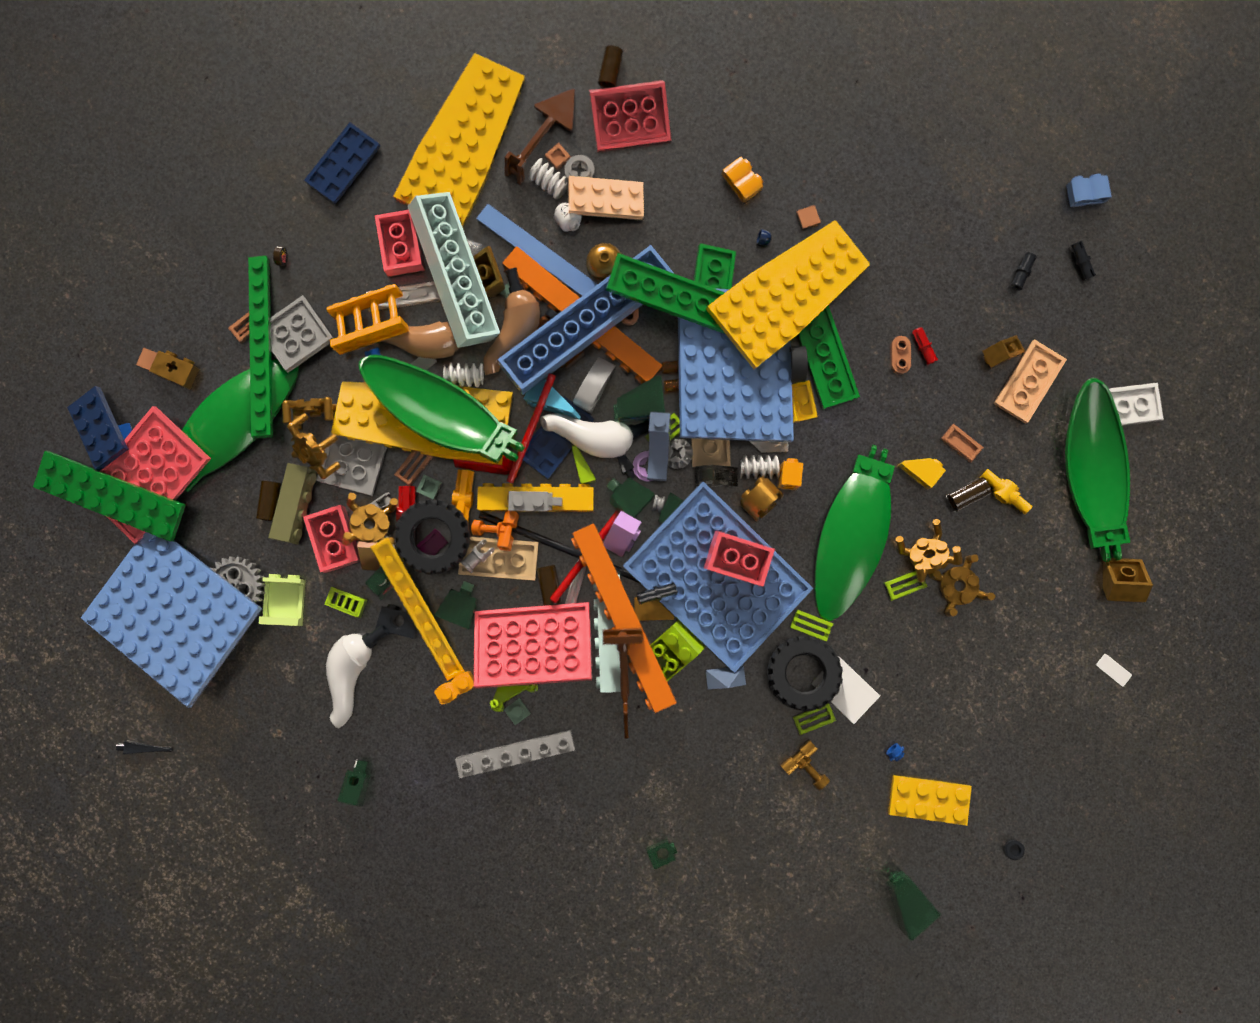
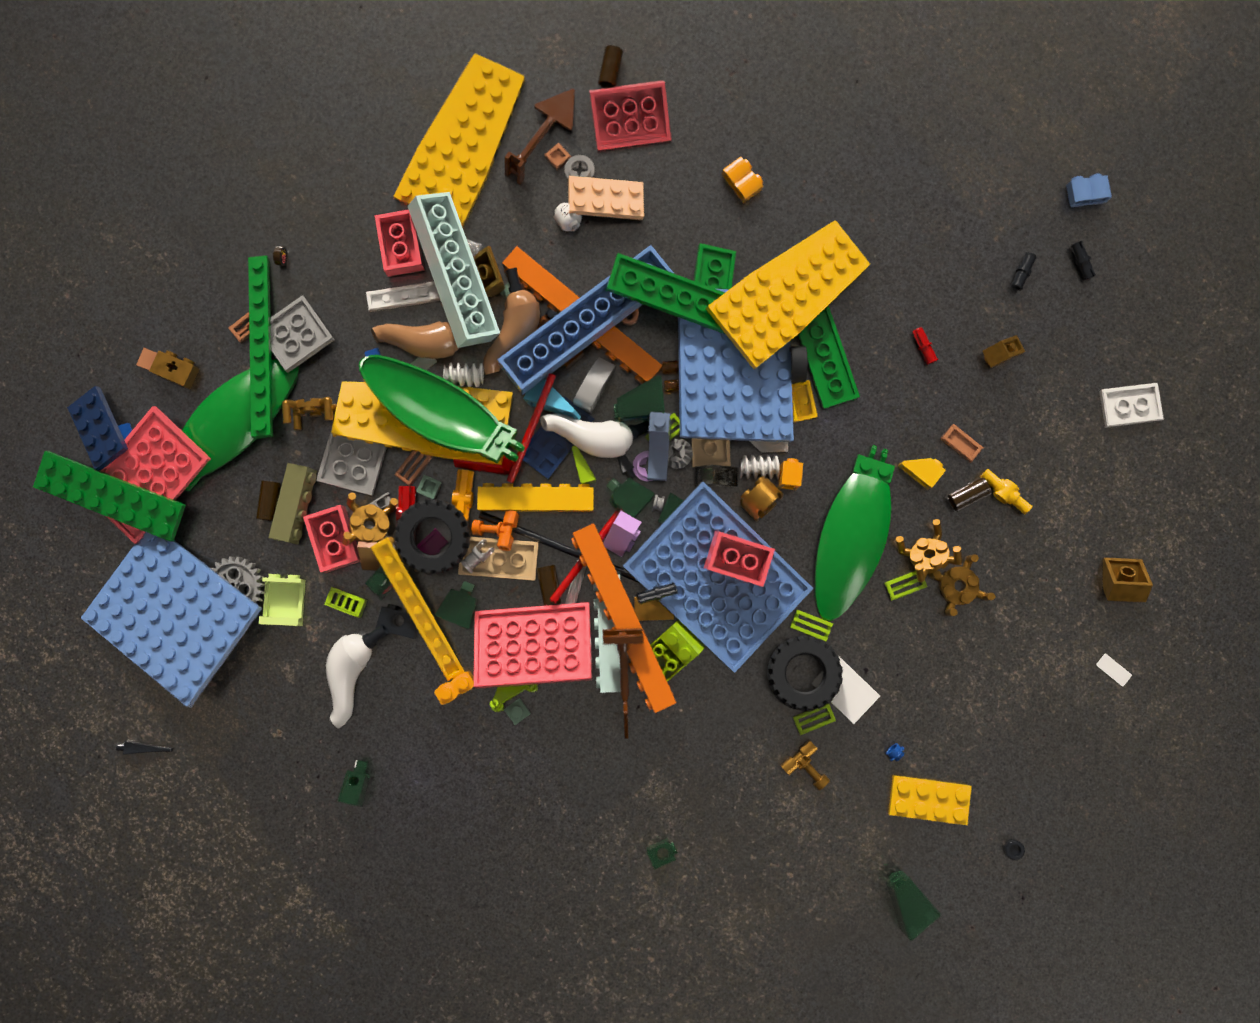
(308, 450): pearl gold plate -> none
(342, 163): dark blue plate -> none
(378, 331): light orange fence -> none
(515, 753): light grey brick -> none
(532, 501): light grey hinge -> none
(536, 250): medium blue tile -> none
(548, 180): white piece -> none
(601, 260): pearl gold cylinder -> none
(725, 678): sand blue slope -> none
(764, 237): dark blue hinge -> none
(808, 217): nougat tile -> none
(900, 354): nougat plate -> none
(1030, 381): light nougat plate -> none
(1099, 468): green windscreen -> none

